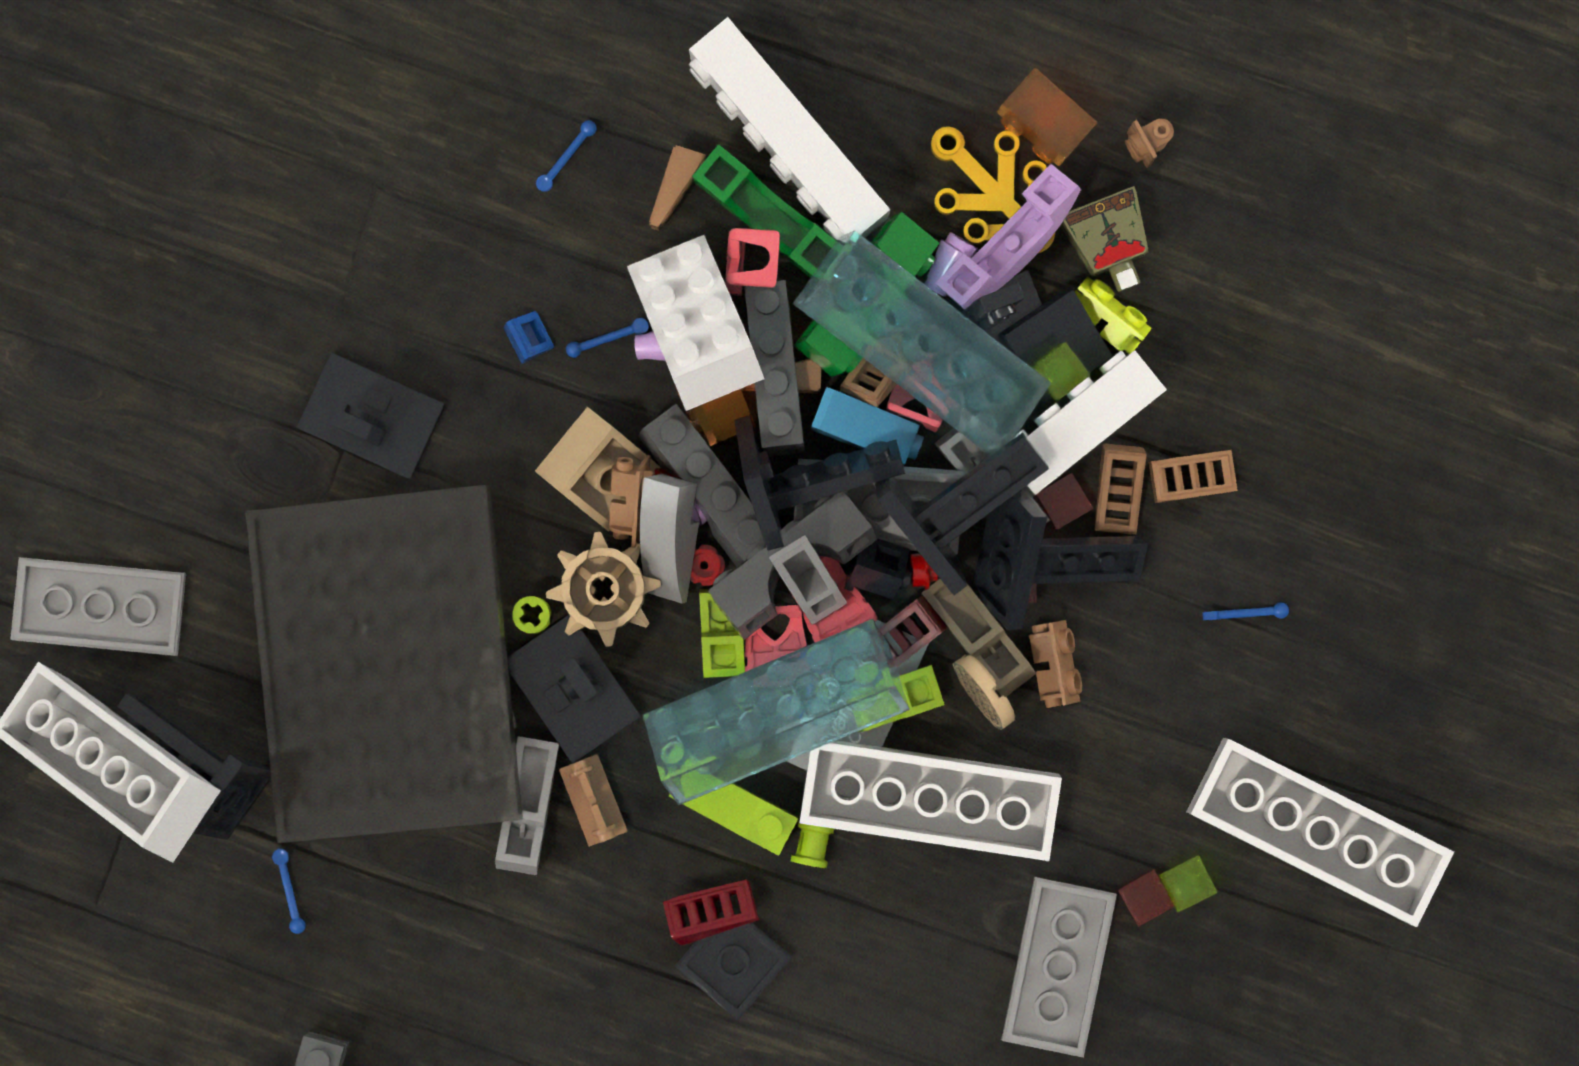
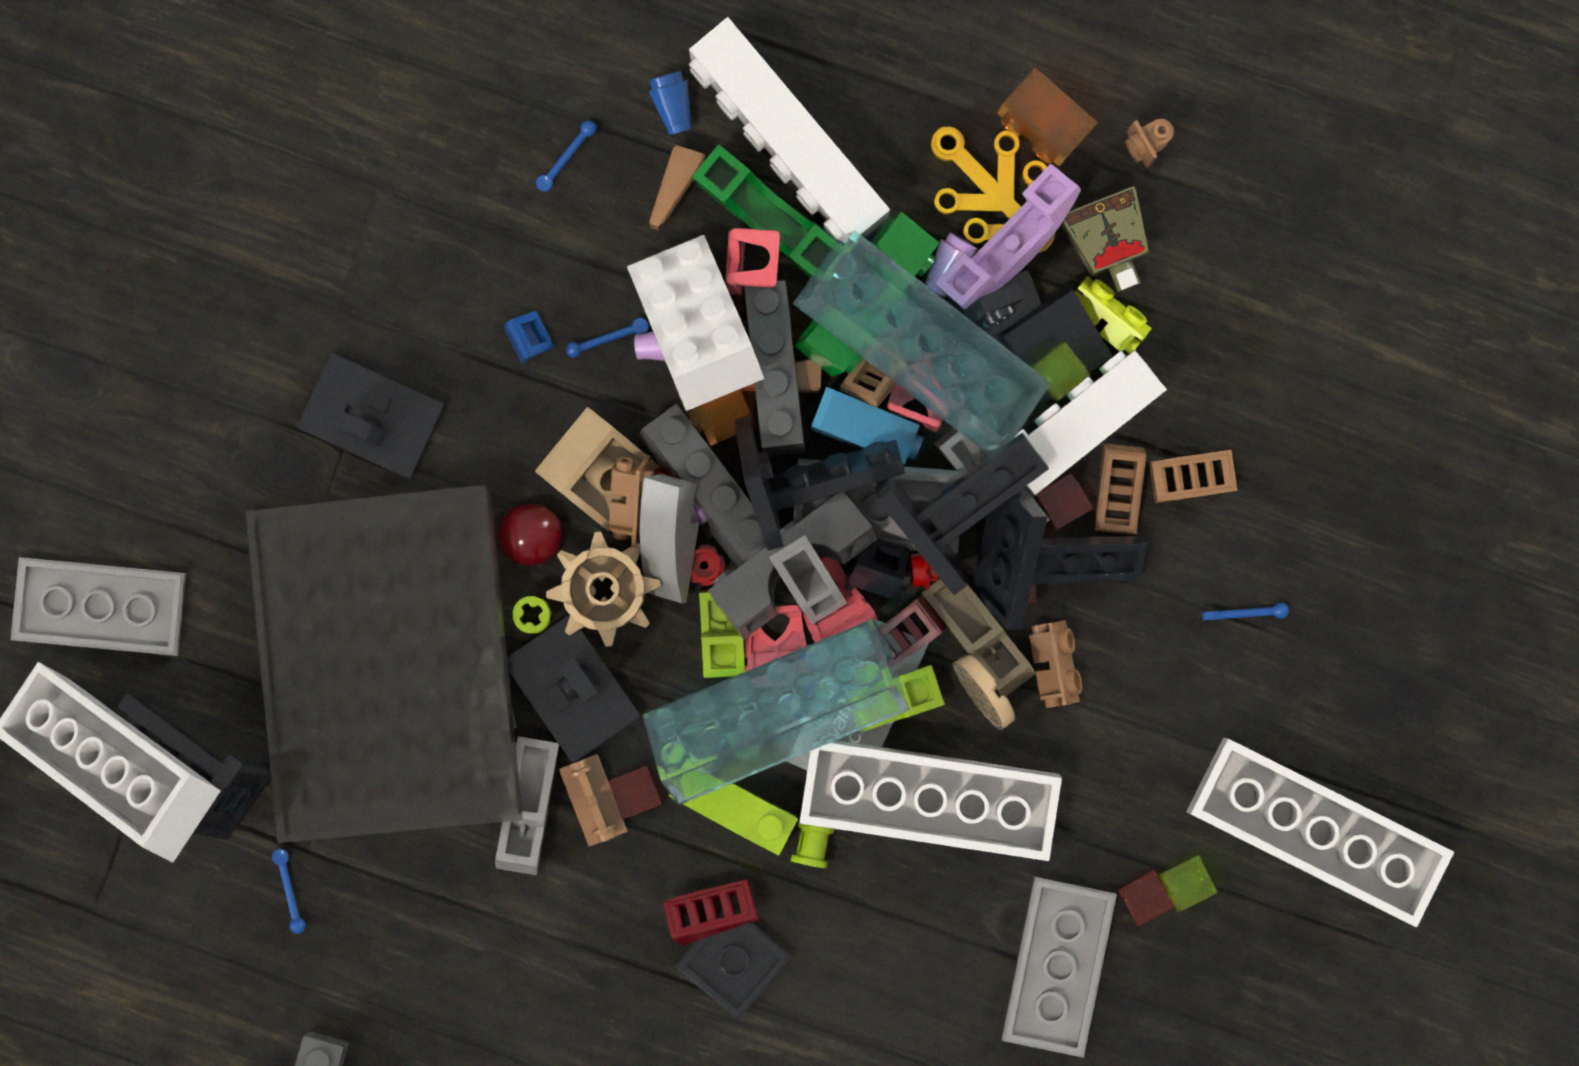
(529, 534): none -> dark red hair
(635, 792): none -> clear red plate
(672, 101): none -> blue cone

